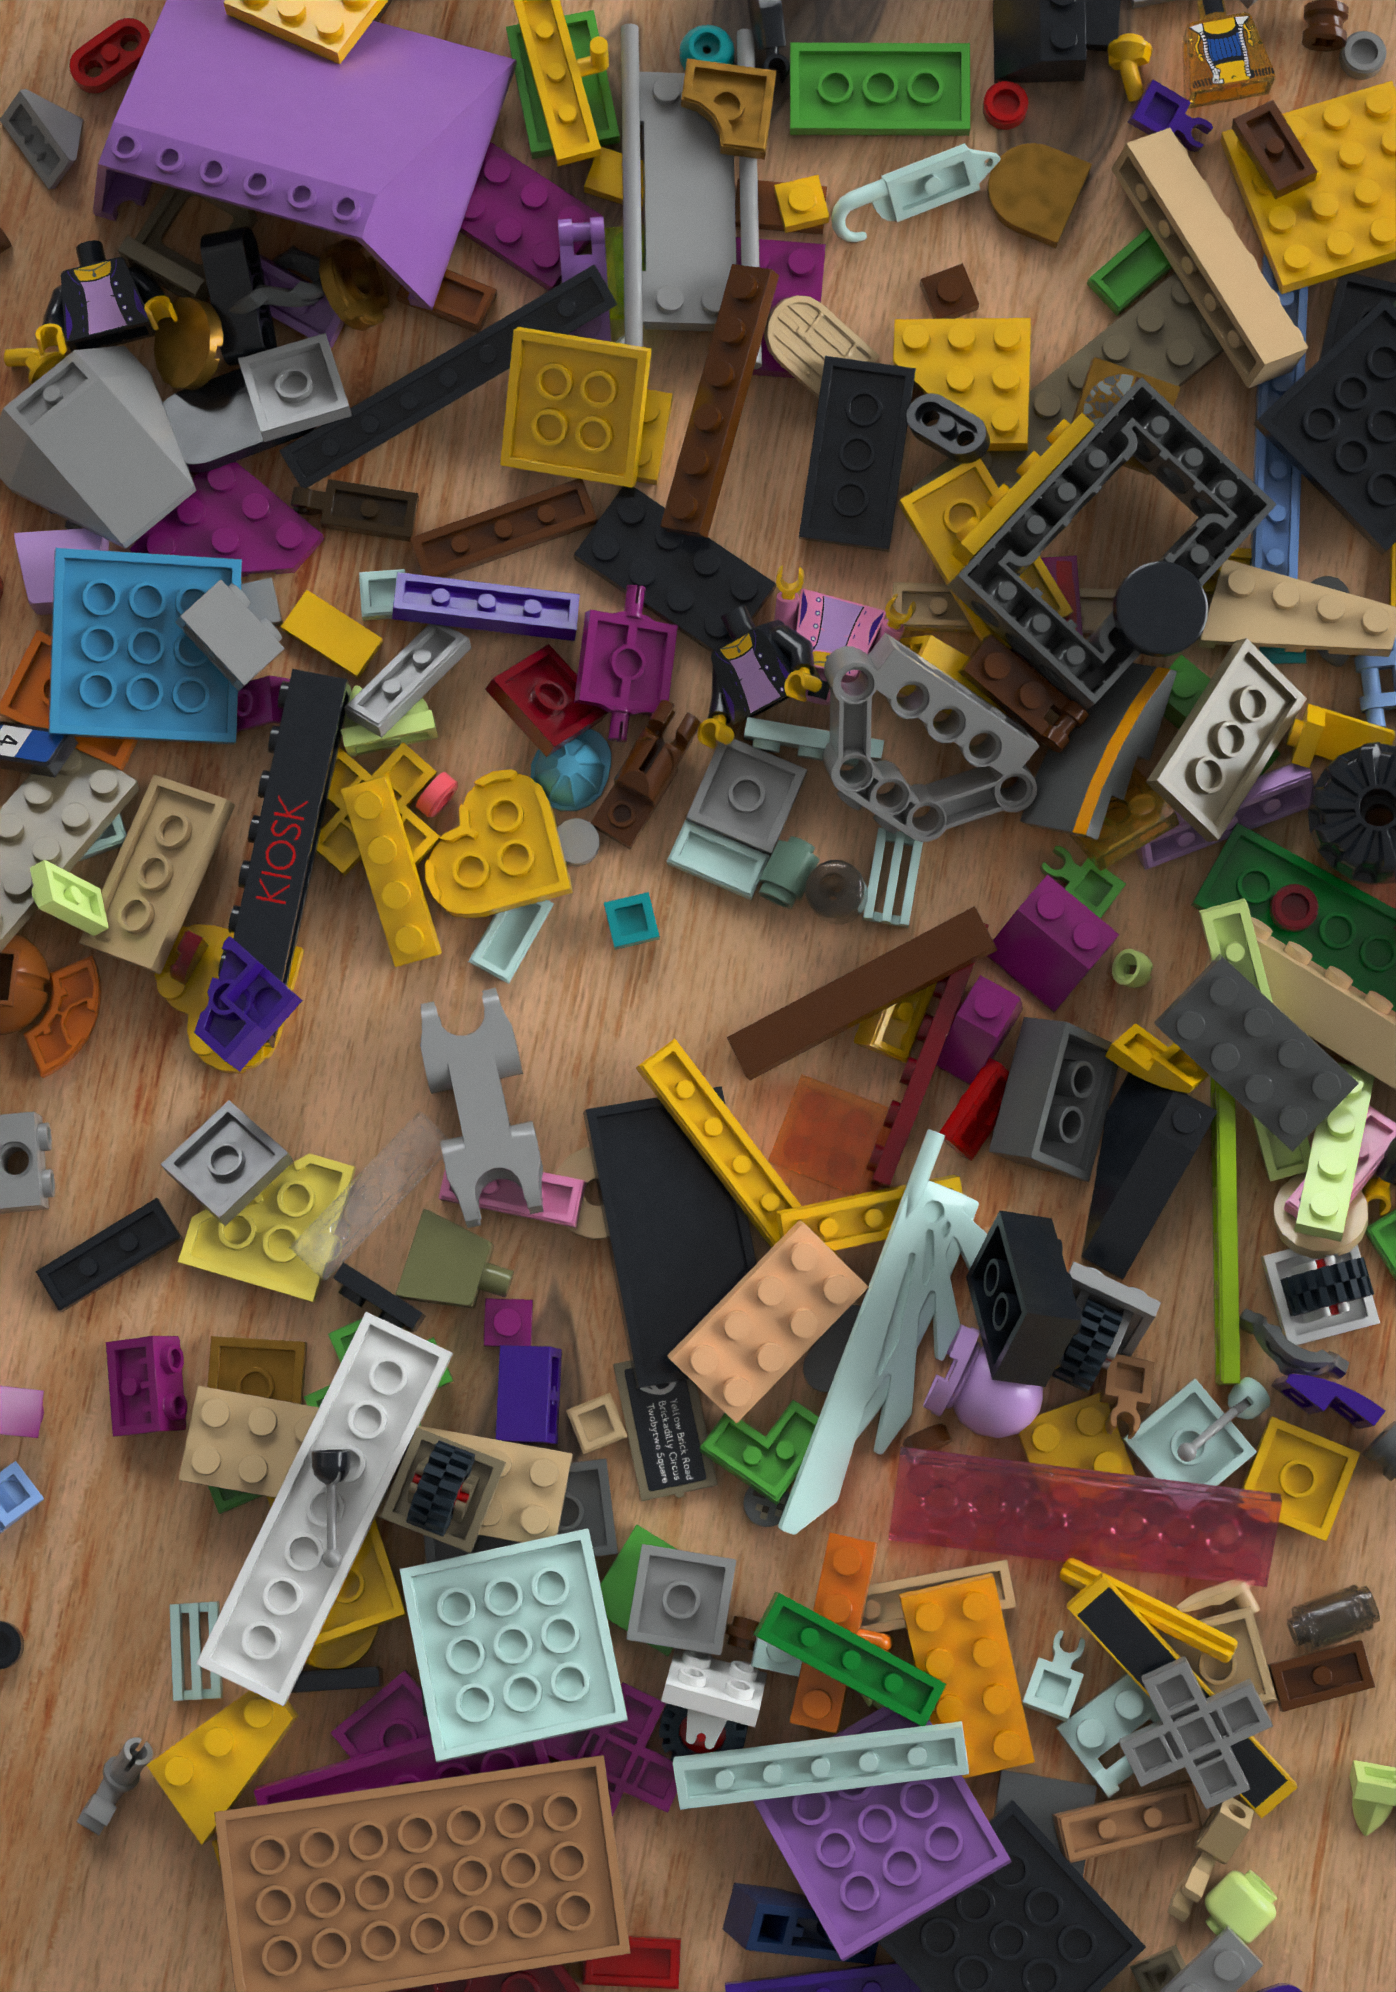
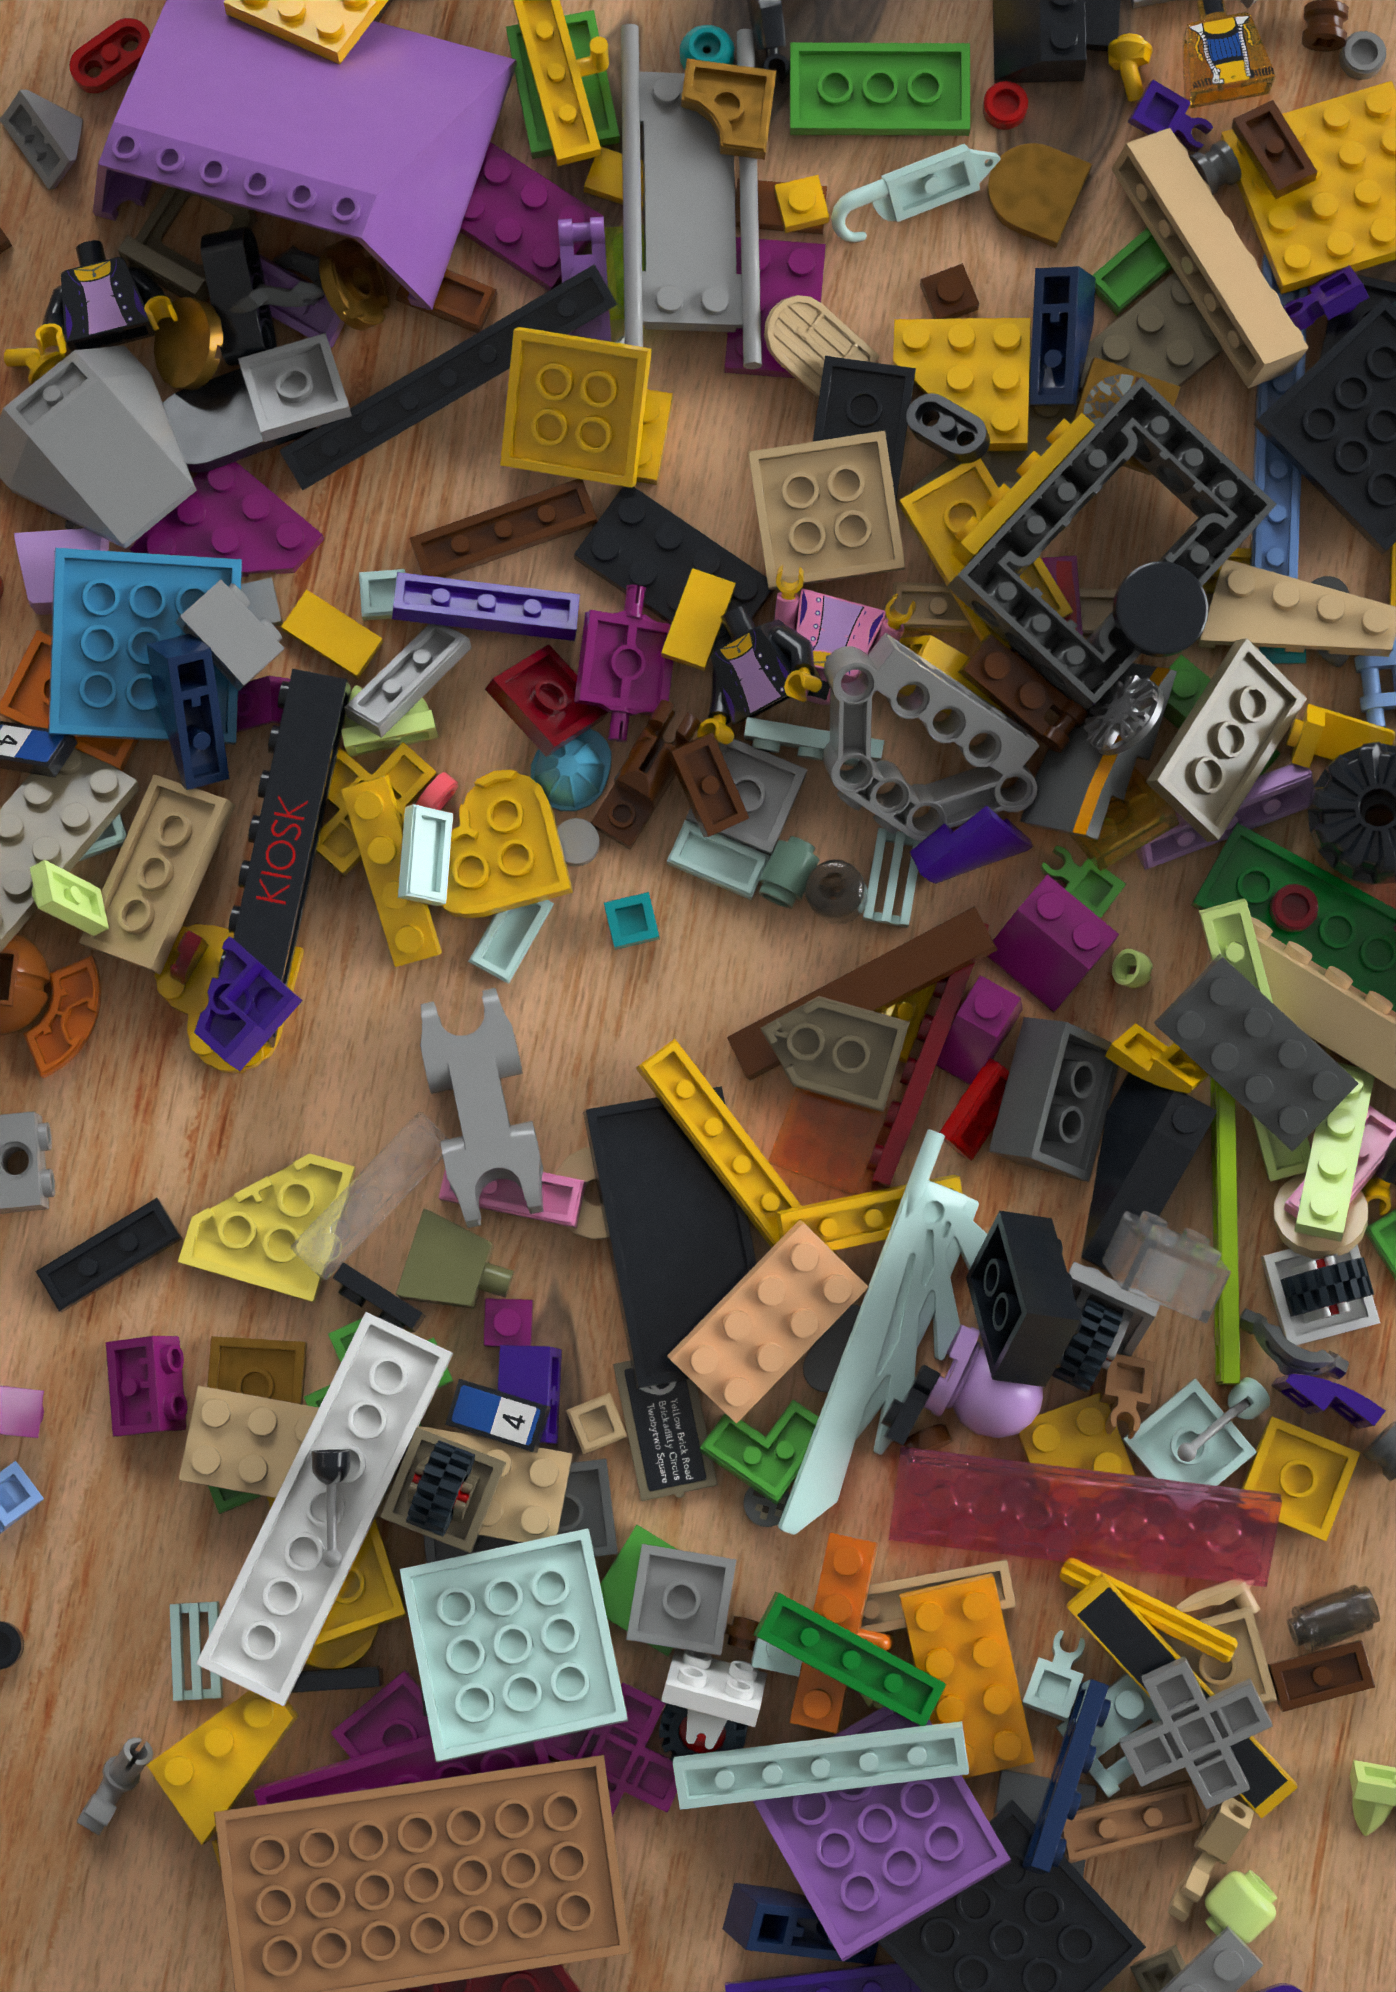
(189, 708): none -> dark blue slope
(227, 1162): flat silver plate -> none
(360, 509): dark brown plate -> none
(425, 855): none -> light aqua tile
(498, 1415): none -> tile
(651, 1964): red tile -> none
(698, 619): none -> yellow tile
(708, 785): none -> reddish brown plate
(719, 400): reddish brown plate -> none
(827, 509): none -> tan plate
(839, 1050): none -> dark tan tile
(903, 1415): none -> black plate
(971, 846): none -> dark purple slope
(1060, 333): none -> dark blue slope
(1061, 1797): none -> dark blue plate
(1123, 714): none -> flat silver wheel
(1166, 1265): none -> clear brick
(1217, 166): none -> dark grey wheel
(1329, 297): none -> dark purple plate

